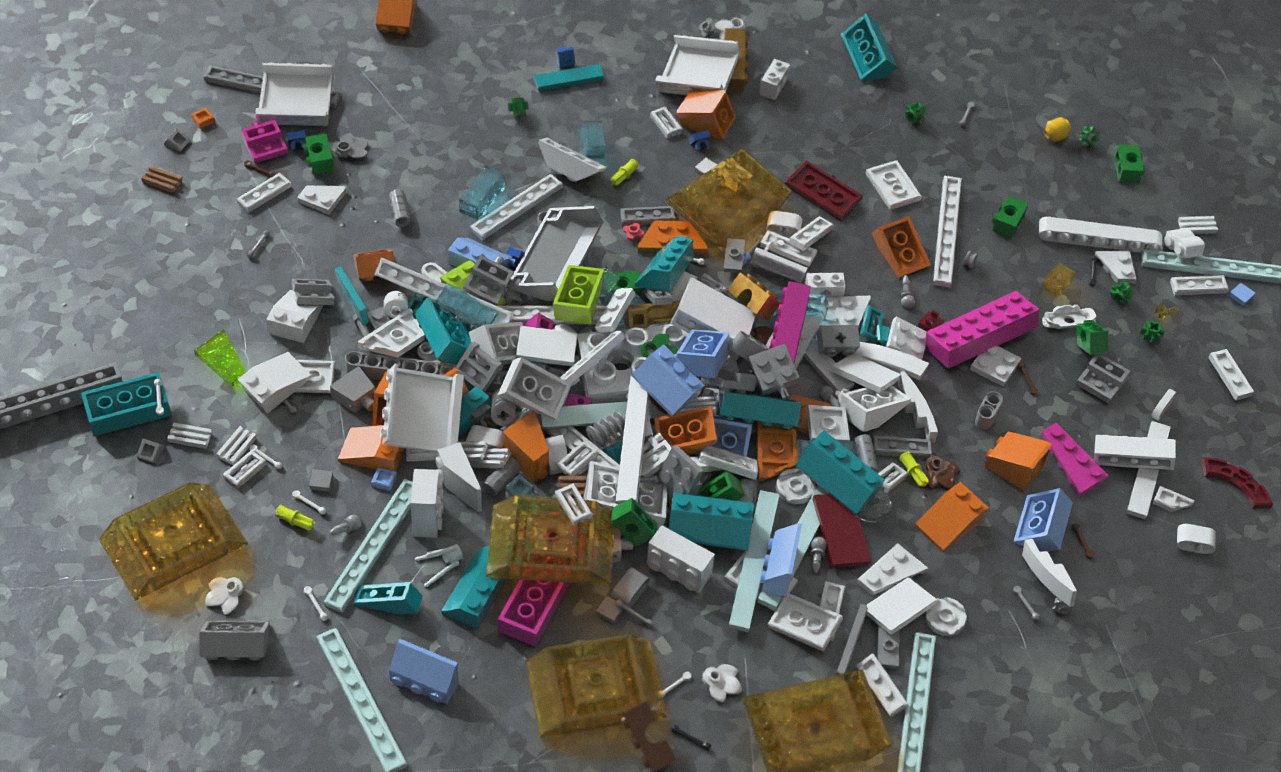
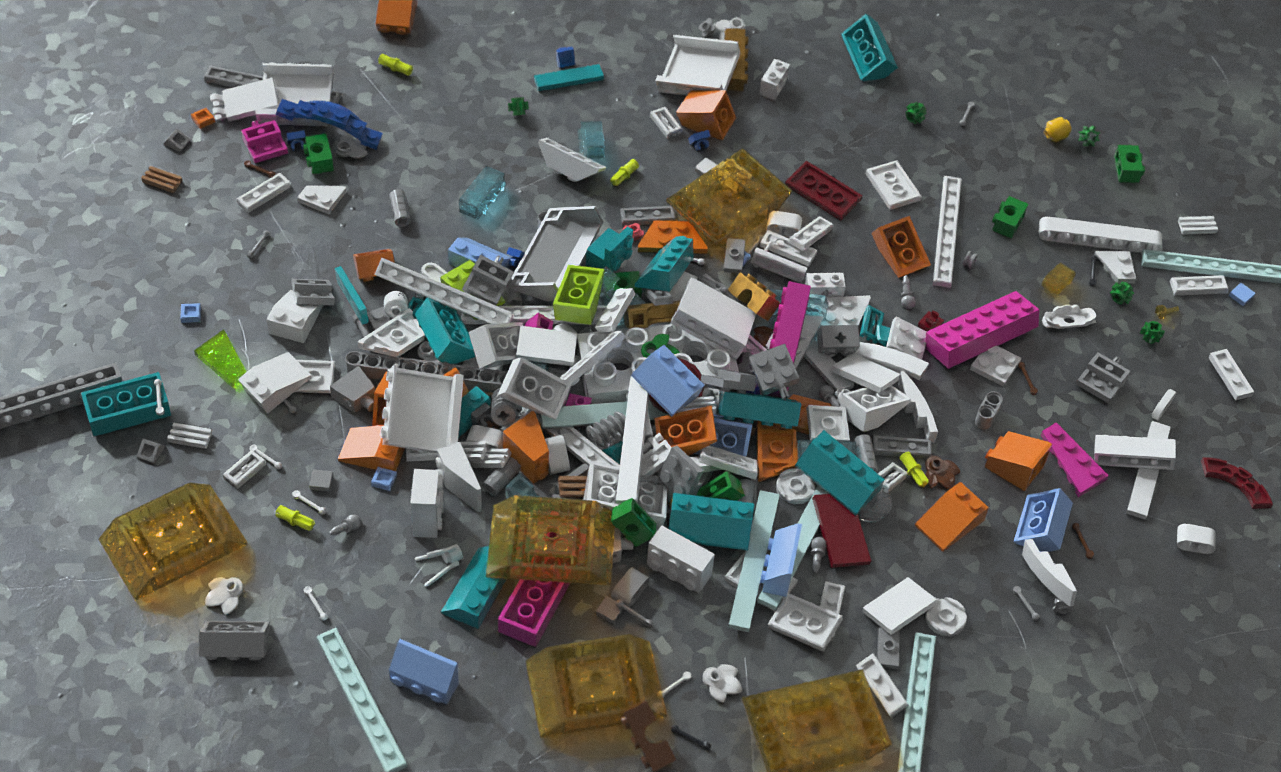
(190, 313): none -> light blue tile
(233, 444): white tile -> none
(244, 100): none -> white tile
(332, 114): none -> blue piece
(370, 549): light aqua tile -> none
(392, 597): teal slope -> none
(395, 64): none -> neon yellow pin
(465, 307): clear light blue brick -> none
(476, 373): light grey plate -> none
(516, 207): white tile -> none
(579, 461): white tile -> none
(580, 517): white tile -> none
(610, 249): none -> teal bracket
(704, 352): light blue slope -> none
(746, 345): light grey beam -> none
(852, 641): light grey tile -> none
(890, 570): white wing -> none
(1092, 337): green brick -> none
(1171, 500): white tile -> none
(1184, 243): white brick -> none

